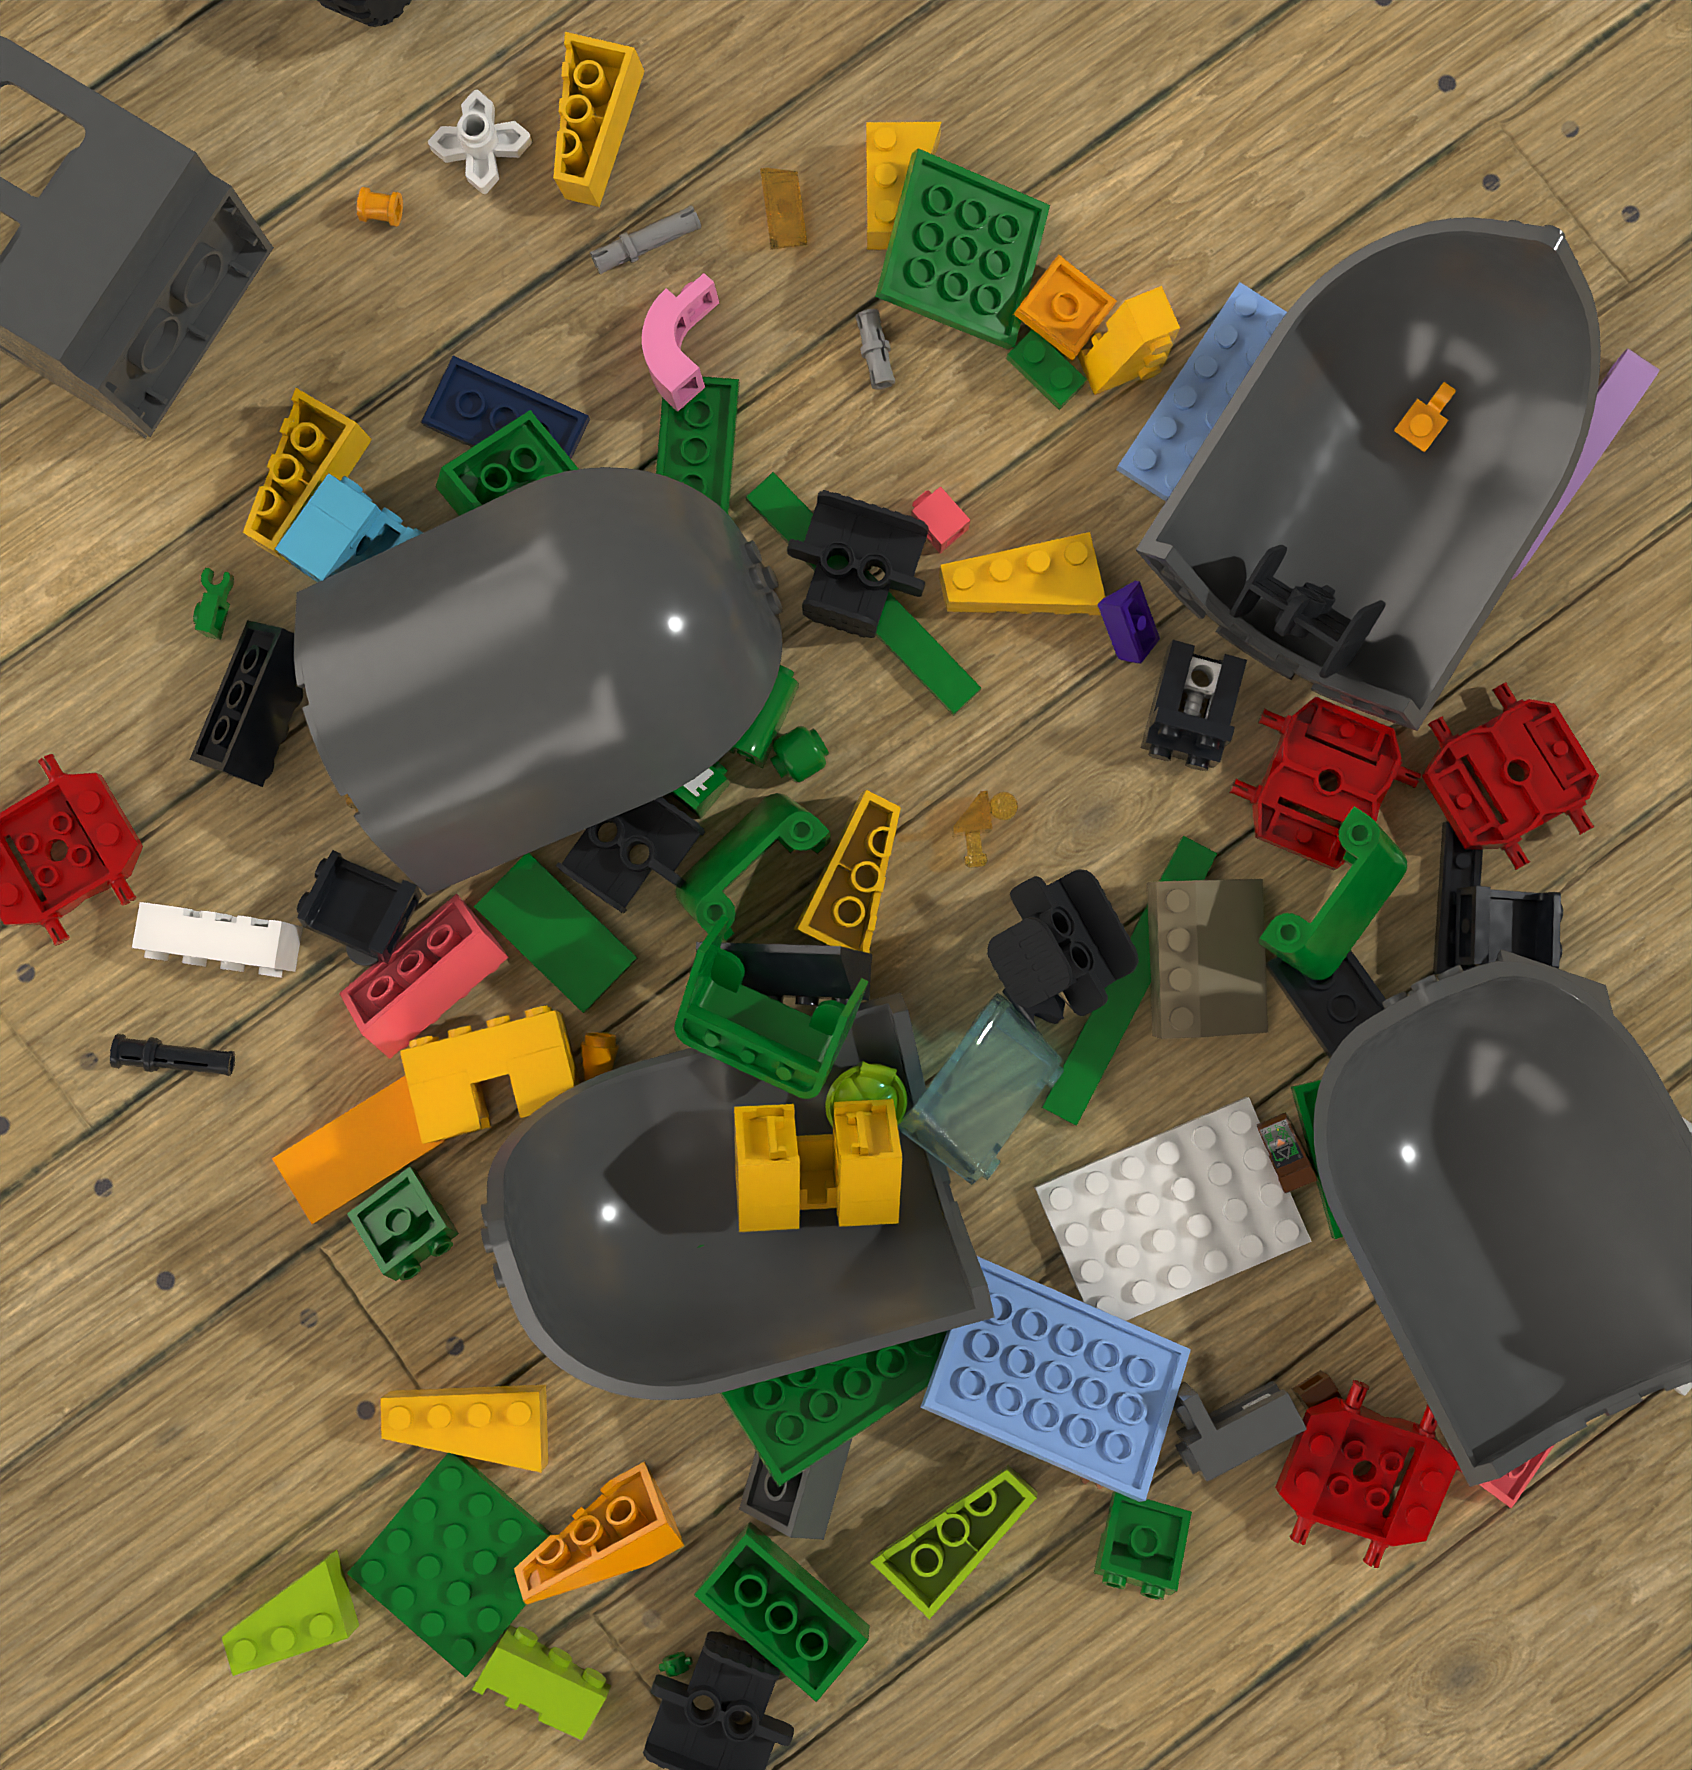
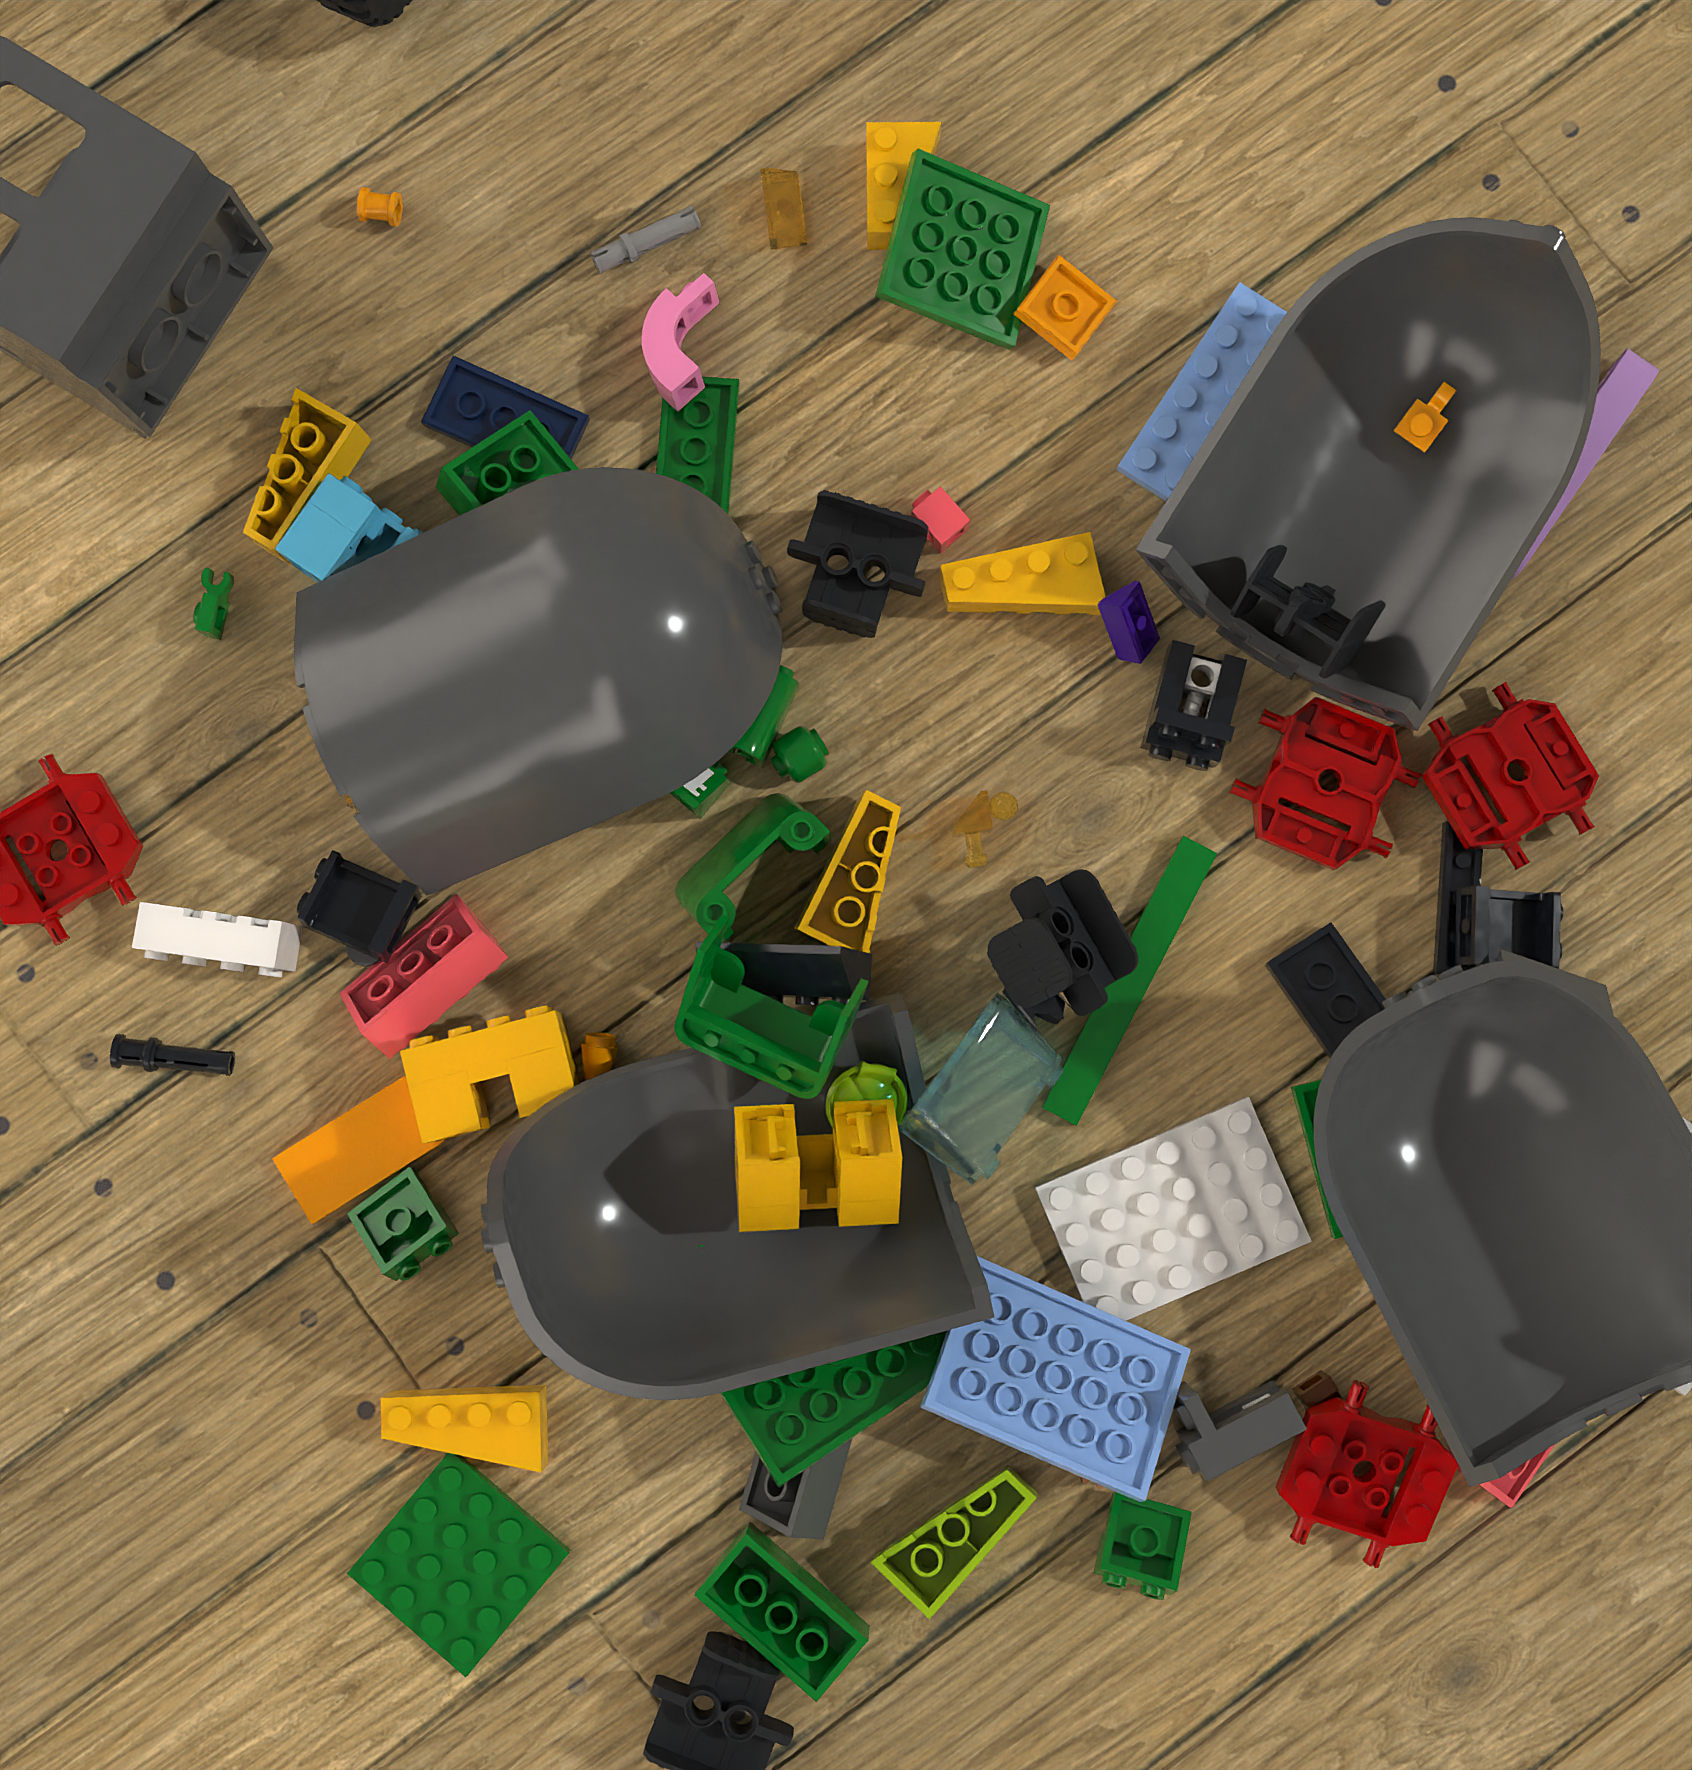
(251, 706): black slope -> none
(296, 1620): lime wedge -> none
(480, 141): white plant -> none
(544, 1682): lime wedge -> none
(556, 932): green tile -> none
(594, 112): yellow wedge -> none
(607, 867): black piece -> none
(611, 1537): light orange wedge -> none
(675, 1664): green piece -> none
(875, 349): light grey pin -> none
(896, 625): green tile -> none
(1046, 369): green plate -> none
(1135, 342): yellow wedge -> none
(1207, 958): dark tan slope -> none
(1287, 1153): leg -> none
(1374, 873): green windscreen -> none

